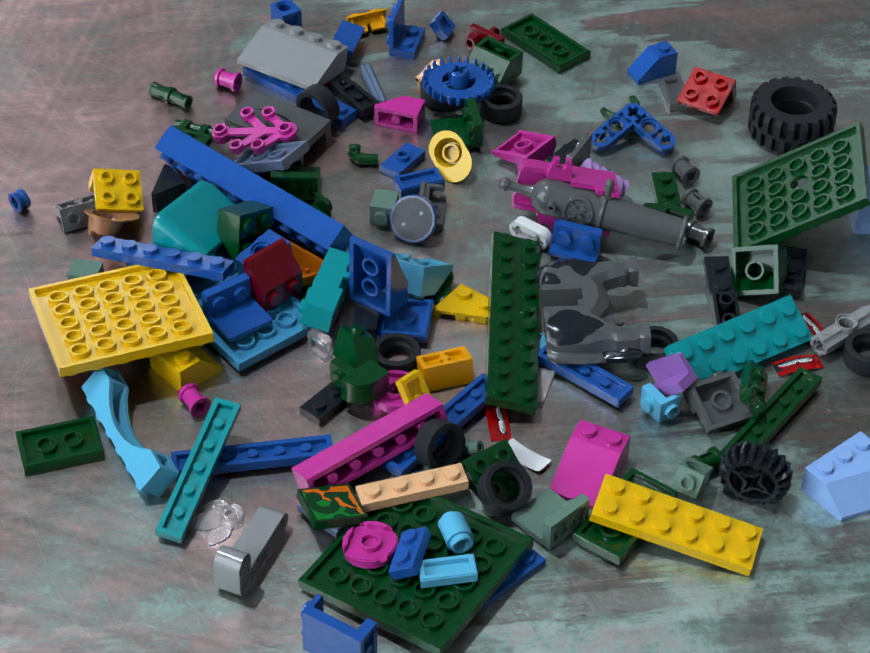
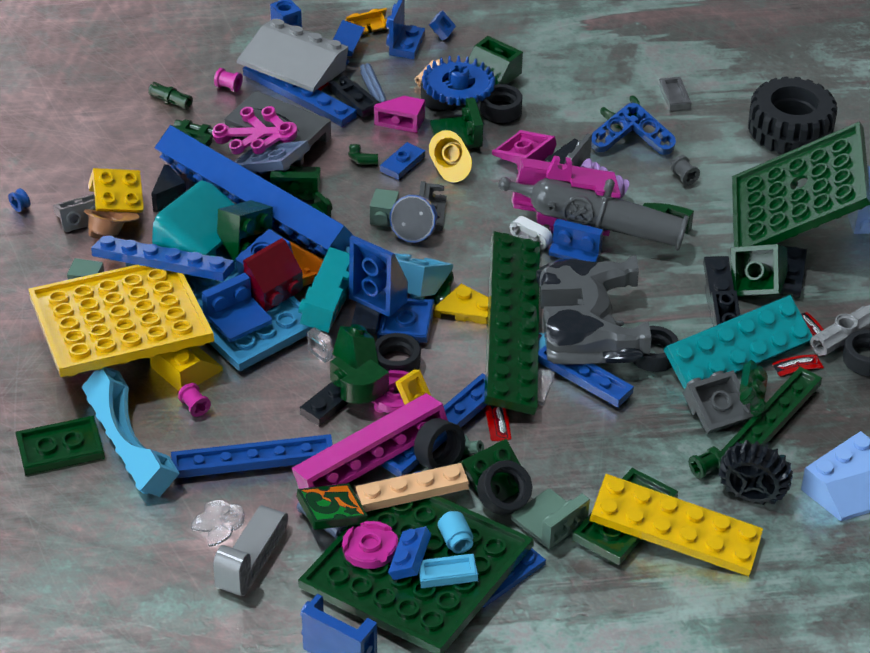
(198, 470): teal plate -> none
(321, 95): black tyre -> none
(410, 182): blue tile -> none
(446, 368): light orange hinge -> none
(478, 33): dark red hips -> none
(527, 457): white sticker -> none
(545, 43): dark green tile -> none
(587, 459): dark pink slope -> none
(654, 63): blue slope -> none
(658, 405): medium azure bracket -> none
(665, 188): dark green hinge -> none
(671, 374): medium lavender panel -> none
(692, 477): sand green brick -> none
(696, 202): dark grey bush -> none
(699, 233): dark grey bush -> none
(707, 91): red bracket -> none

